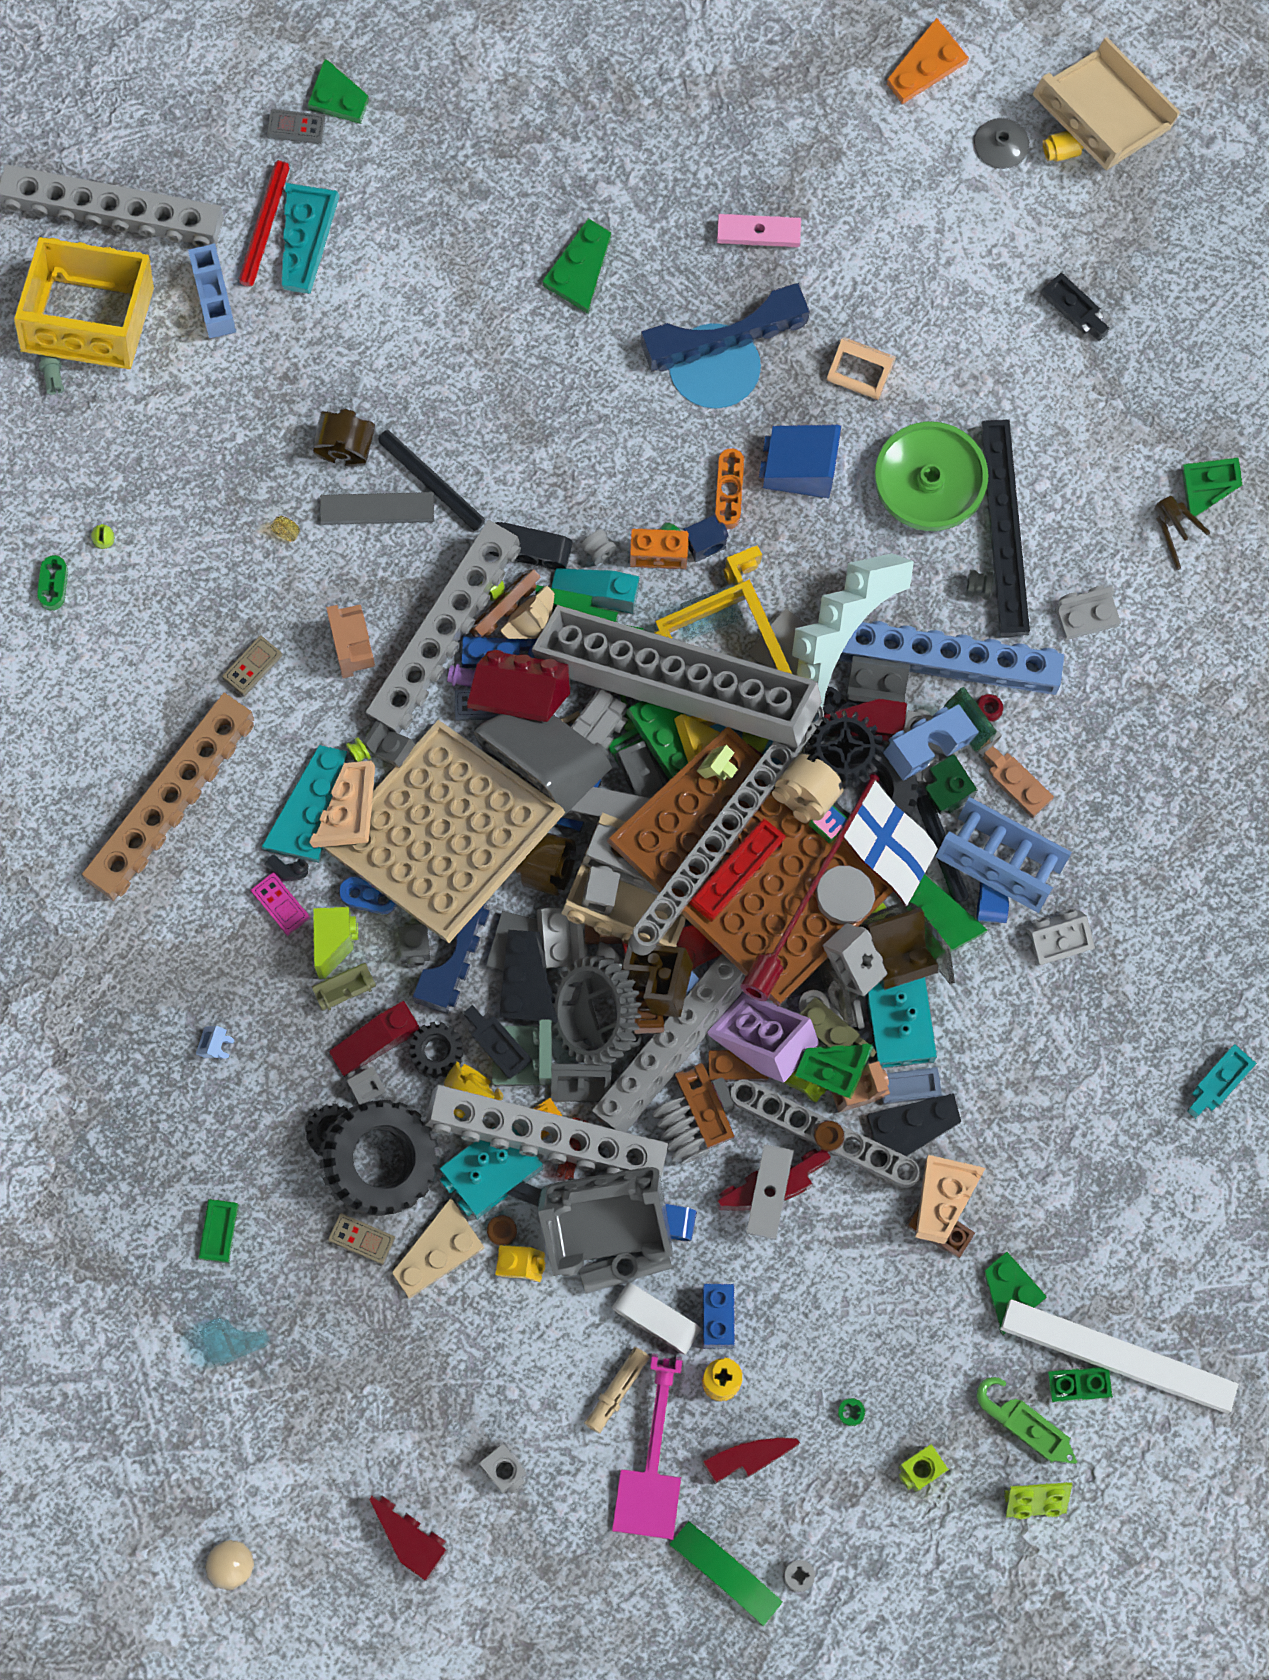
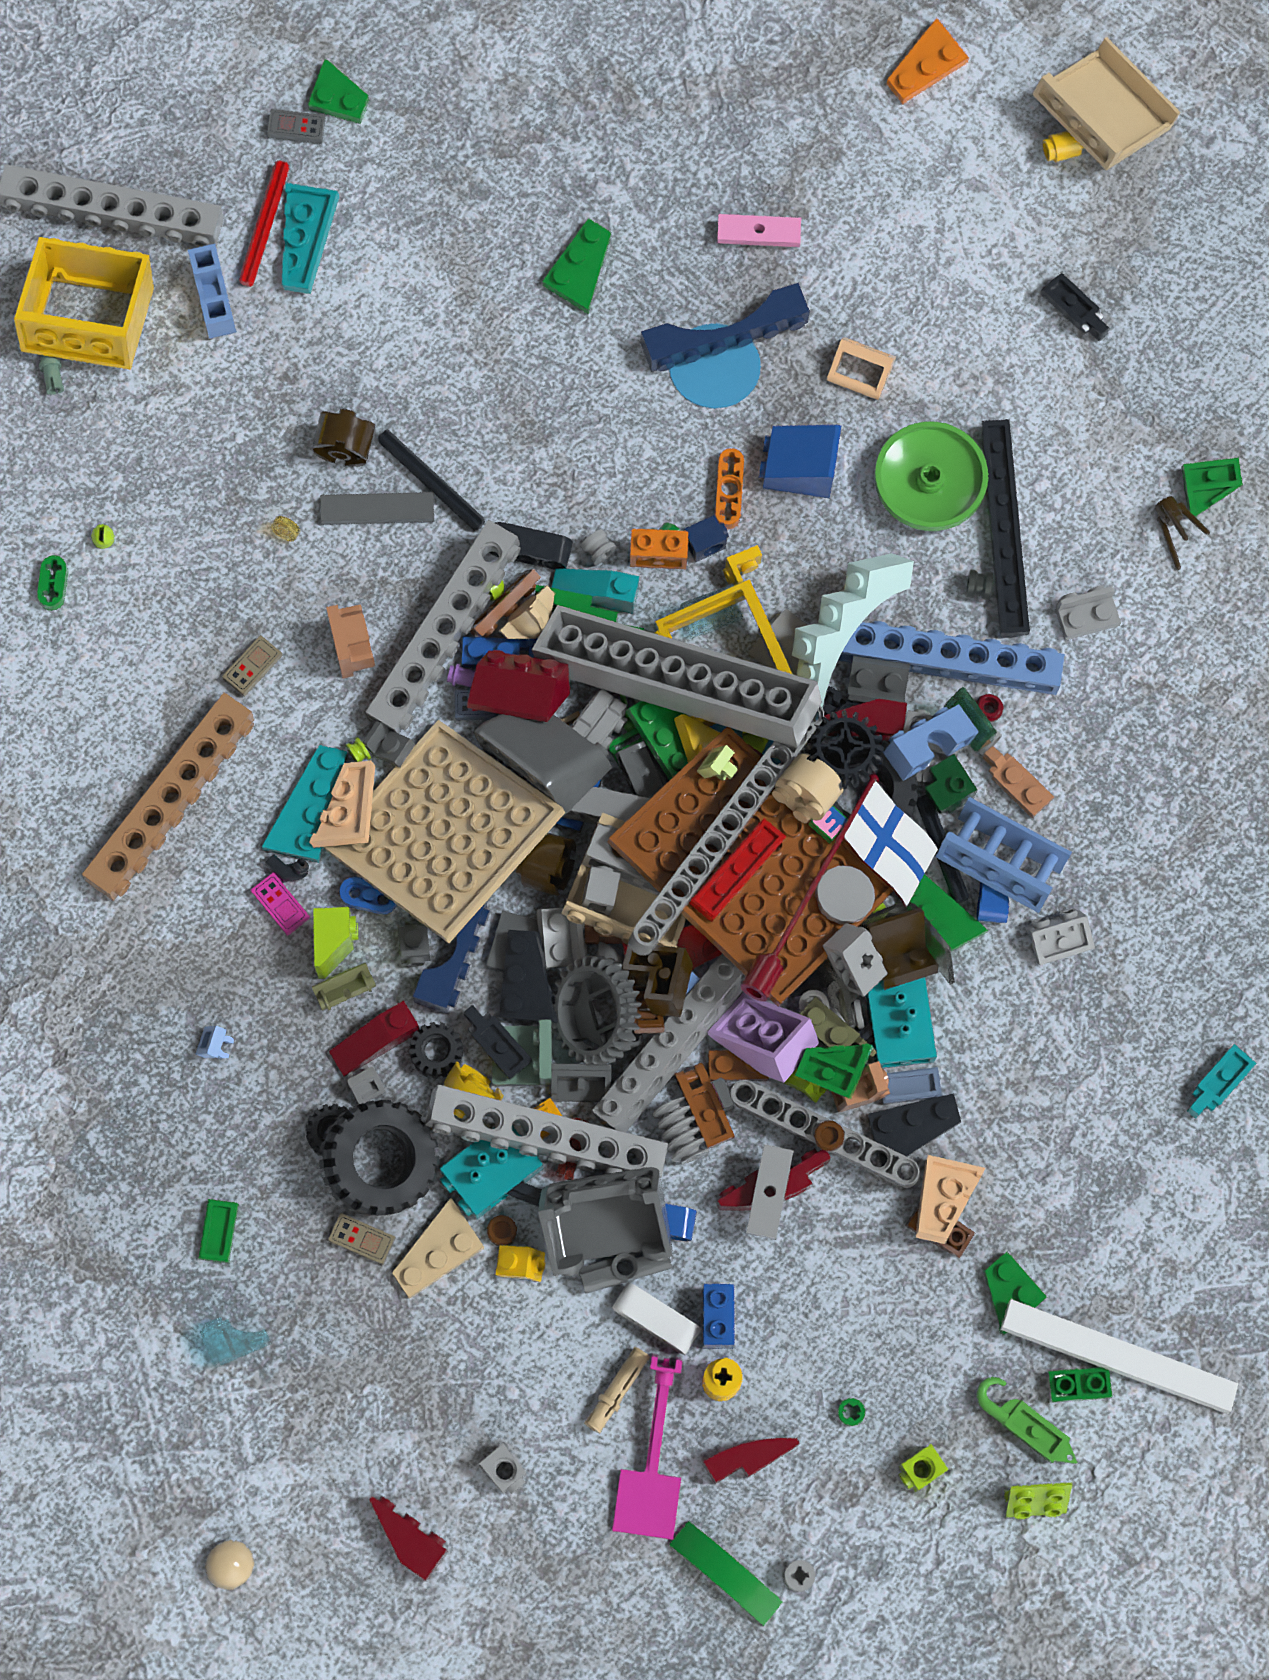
(1001, 153): dark grey dish -> none

